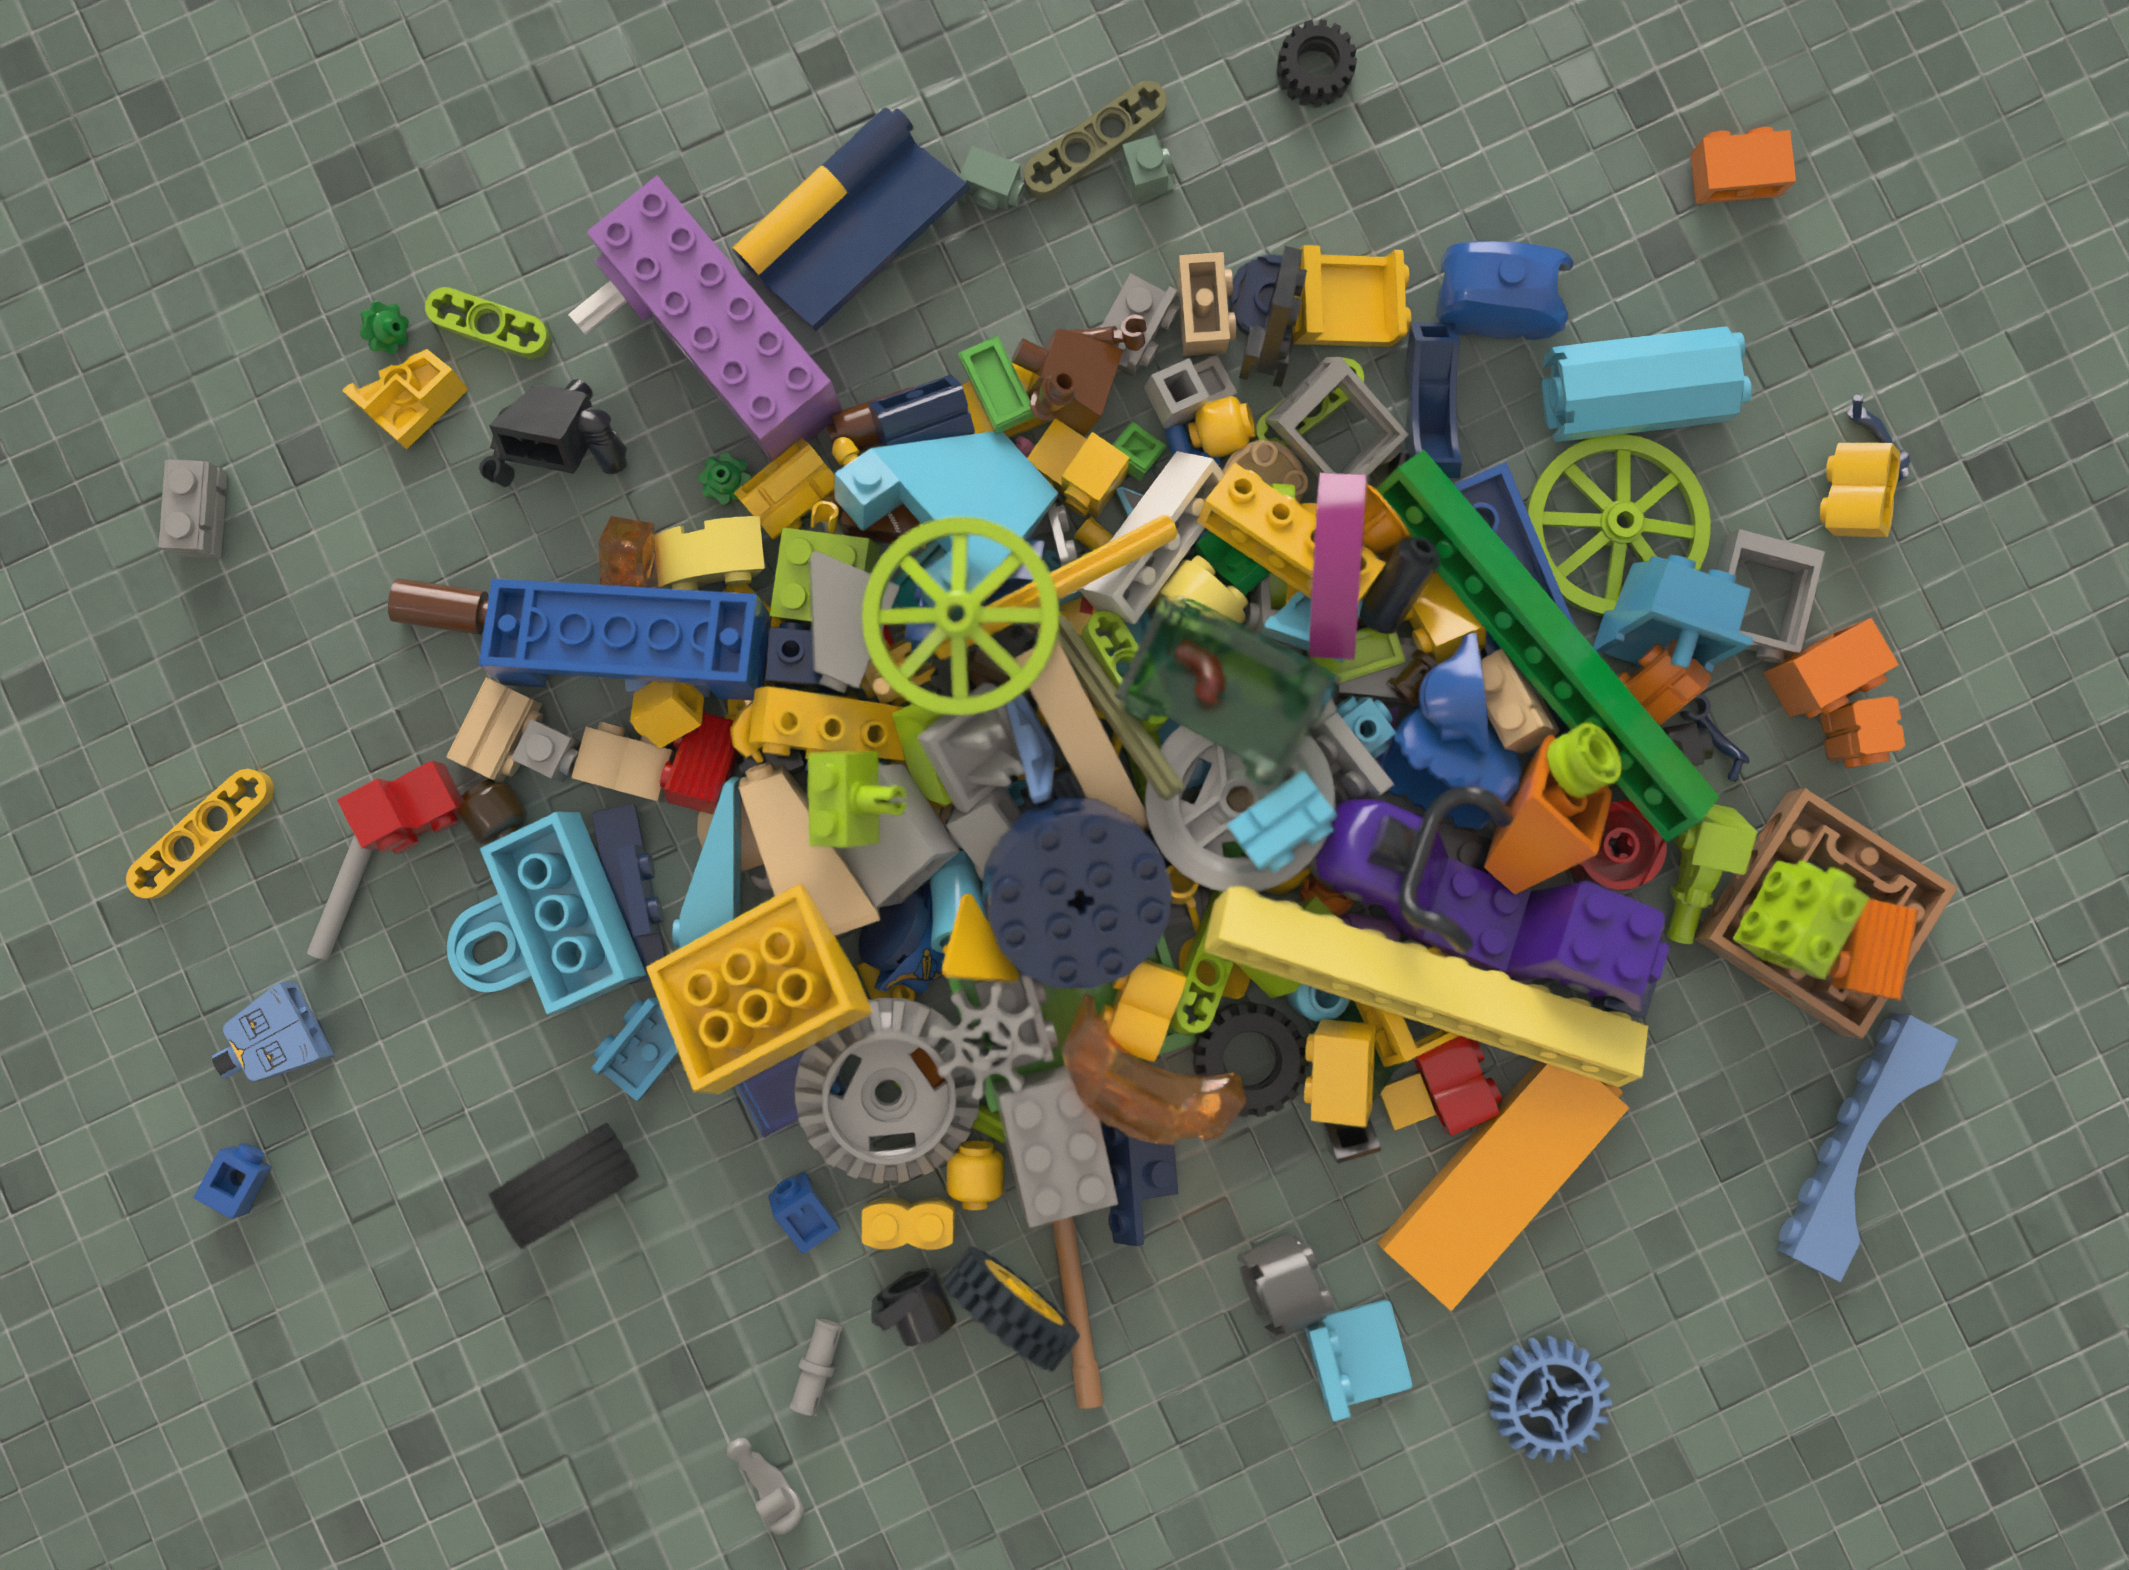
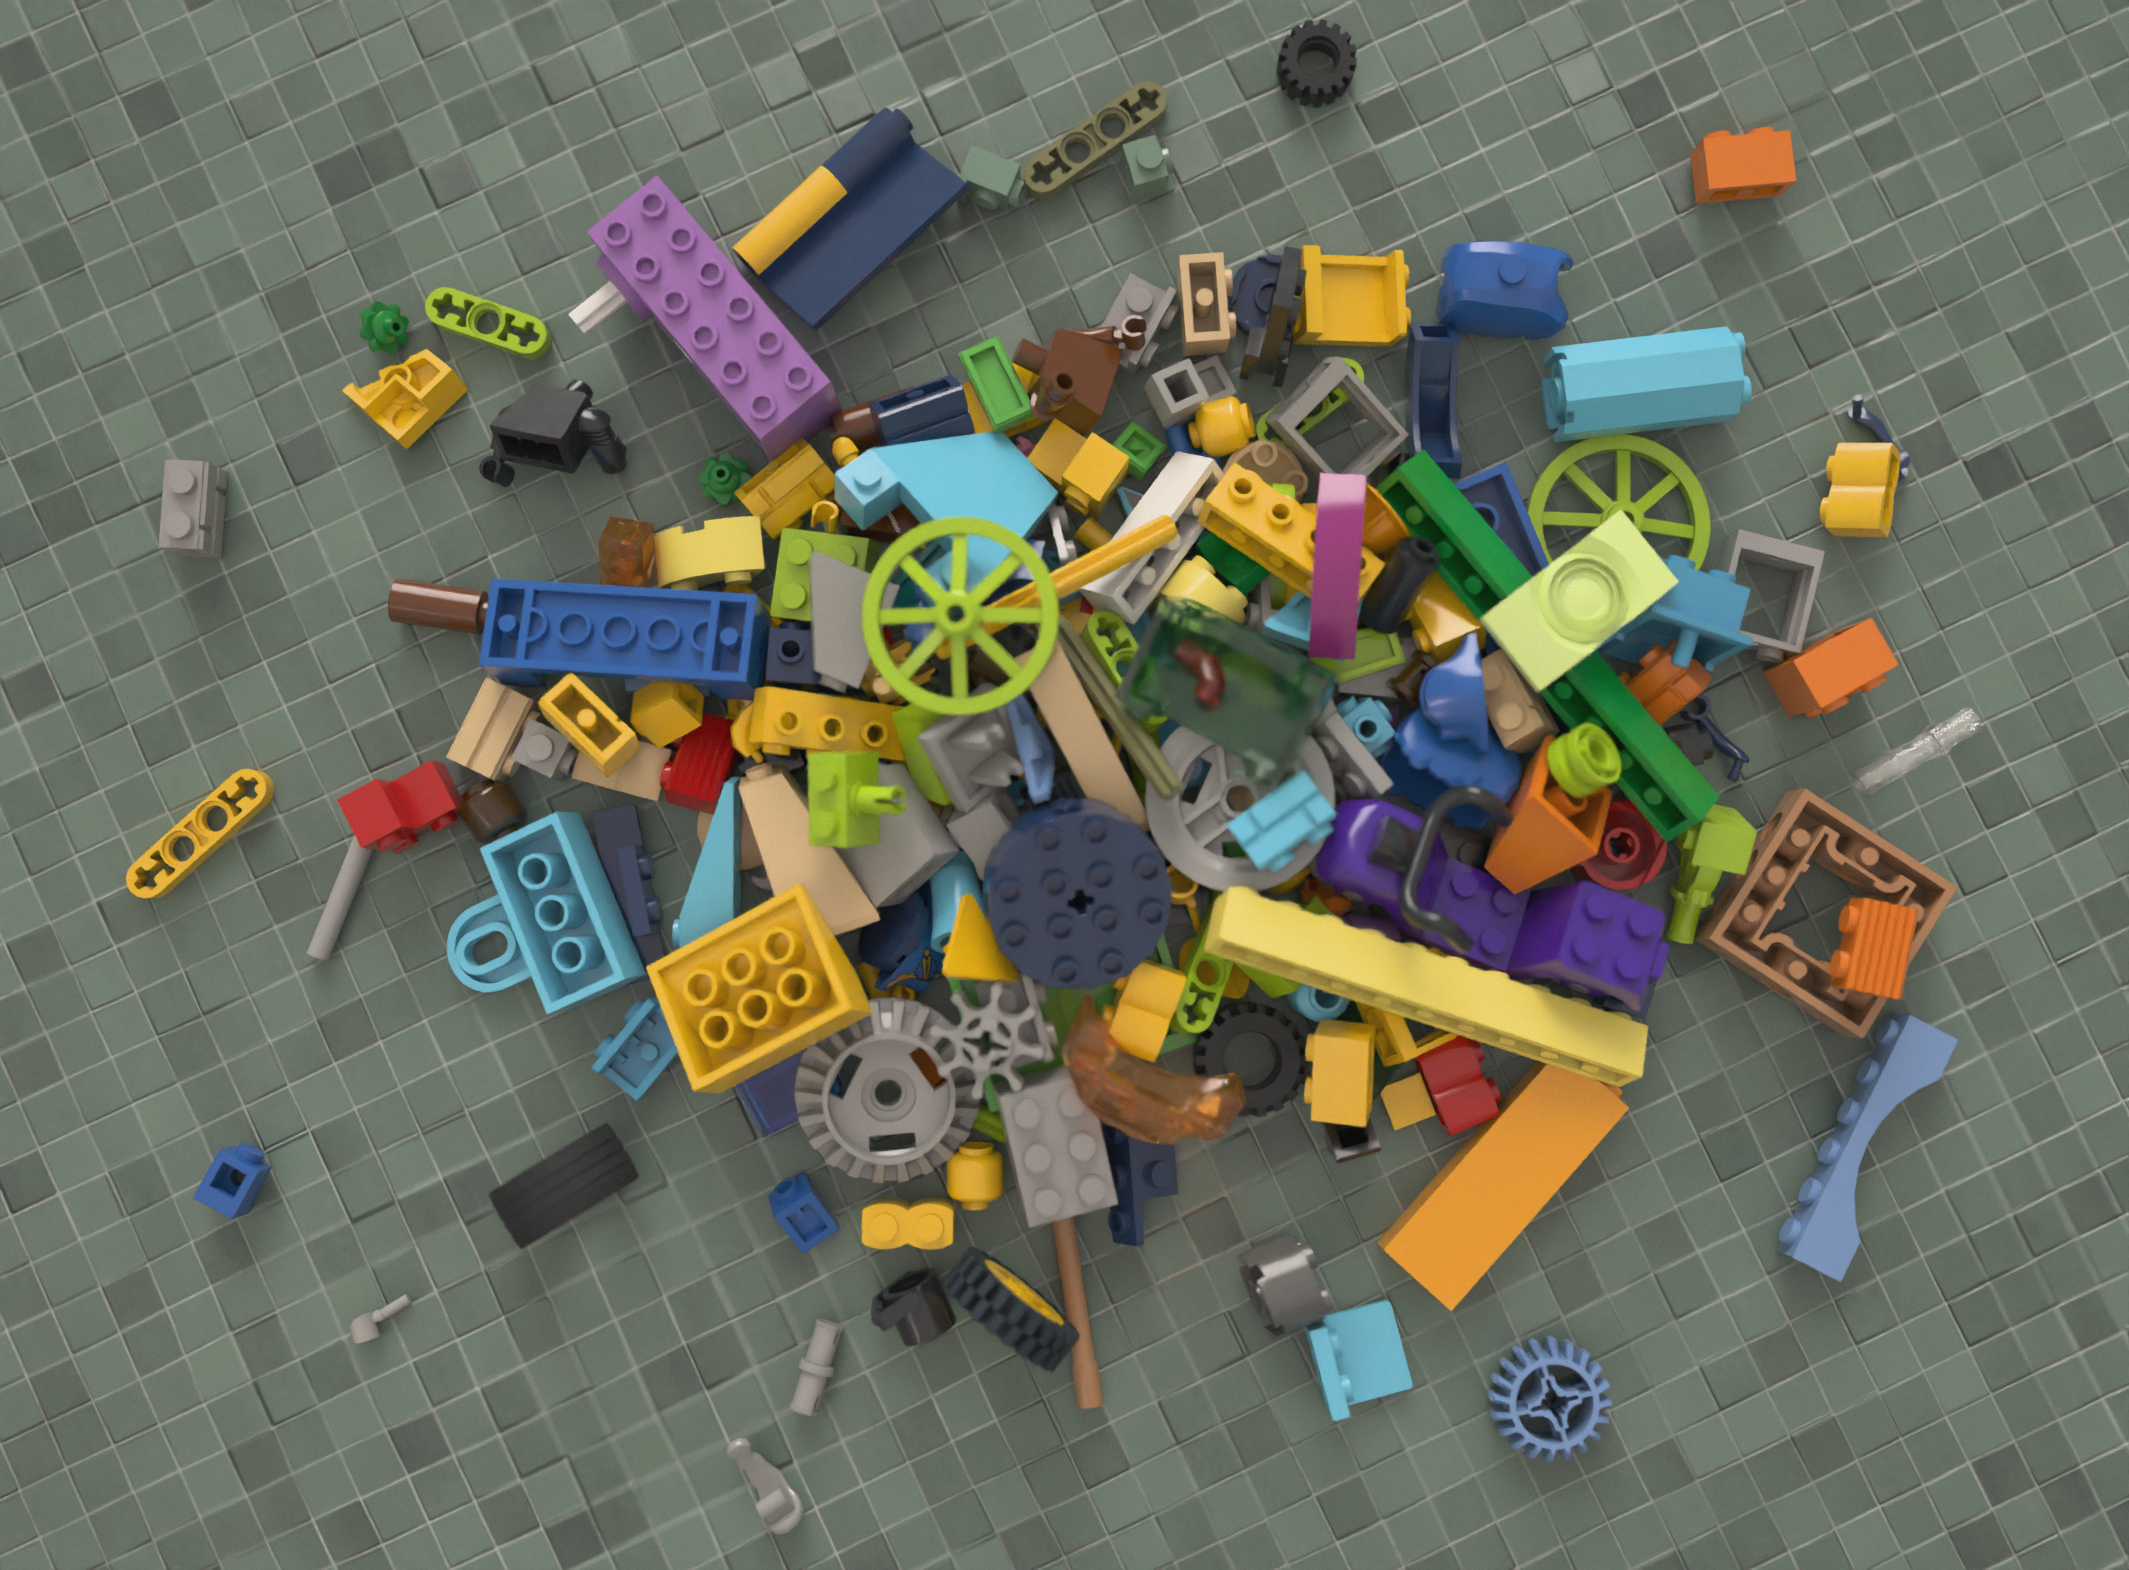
(272, 1036): medium blue torso -> none
(365, 1326): none -> light grey hand
(589, 725): none -> yellow brick
(1578, 601): none -> yellowish green slope
(1801, 917): lime brick -> none
(1863, 732): orange brick -> none
(1931, 743): none -> clear pin

